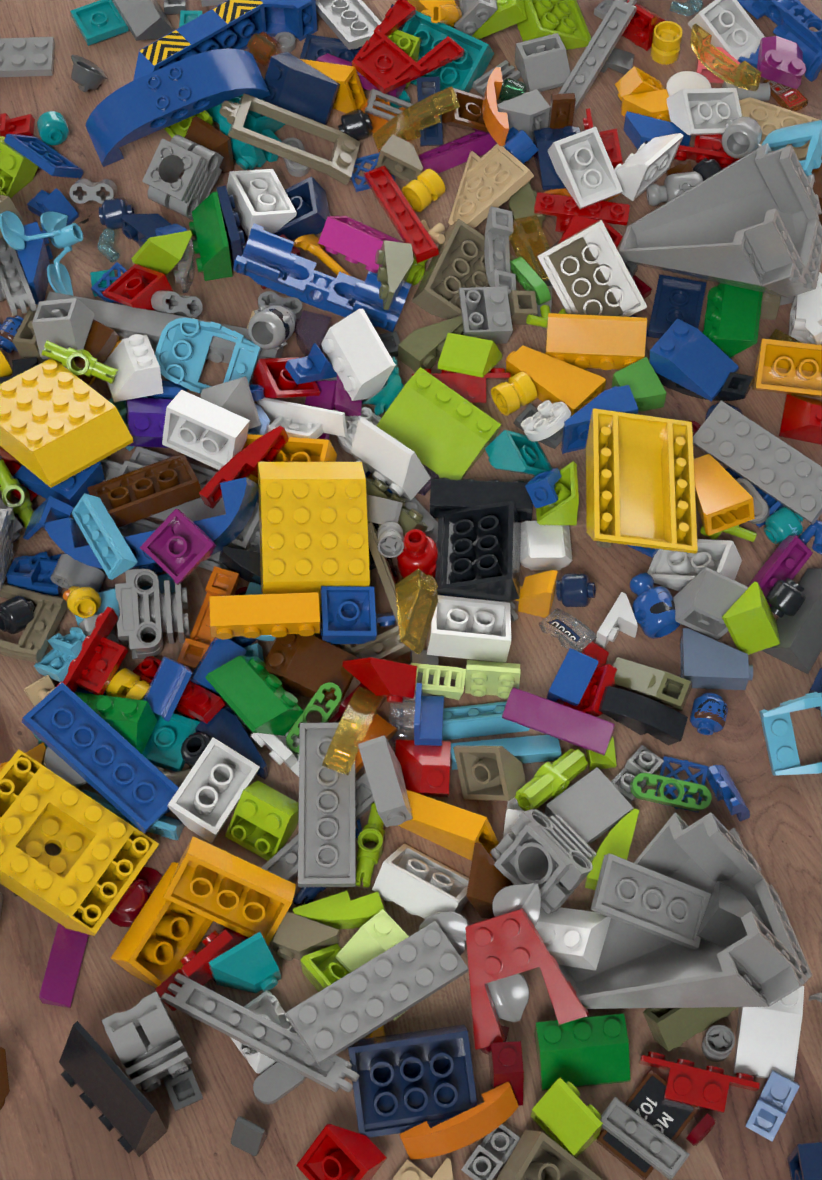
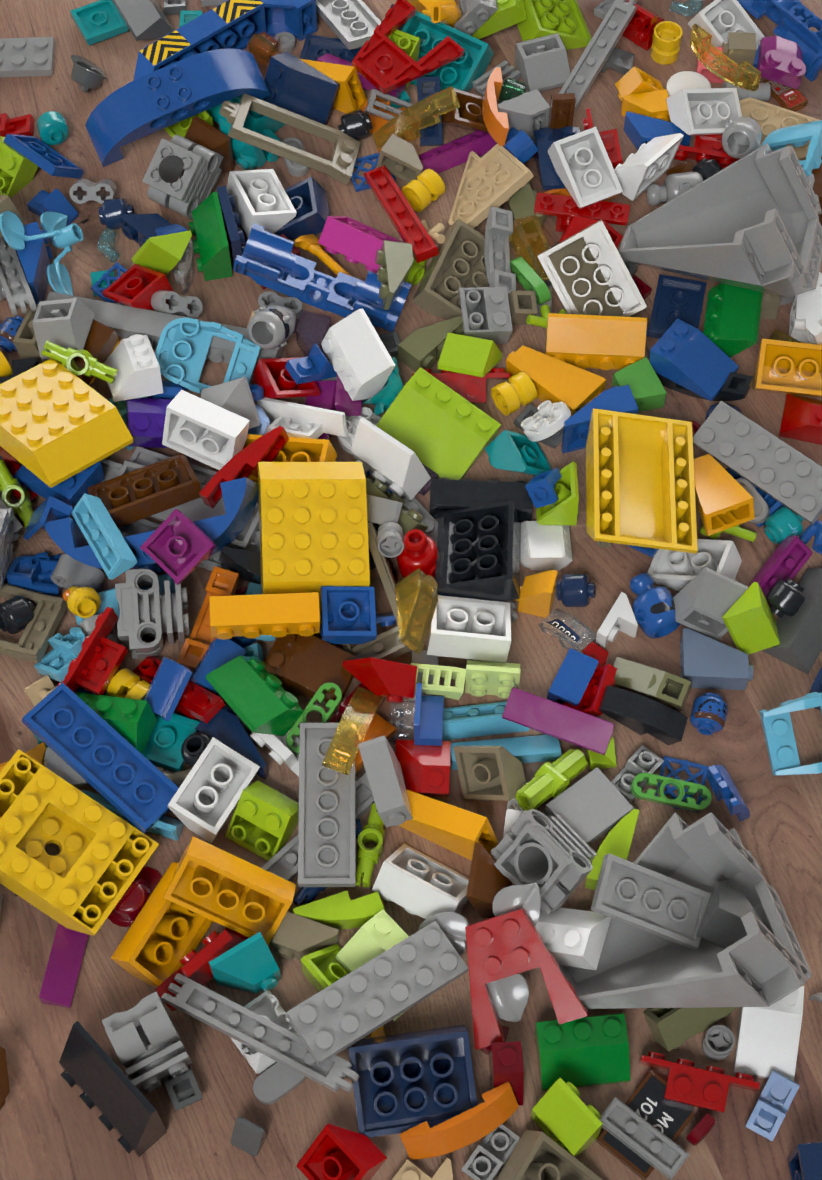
(740, 47): none -> dark tan brick

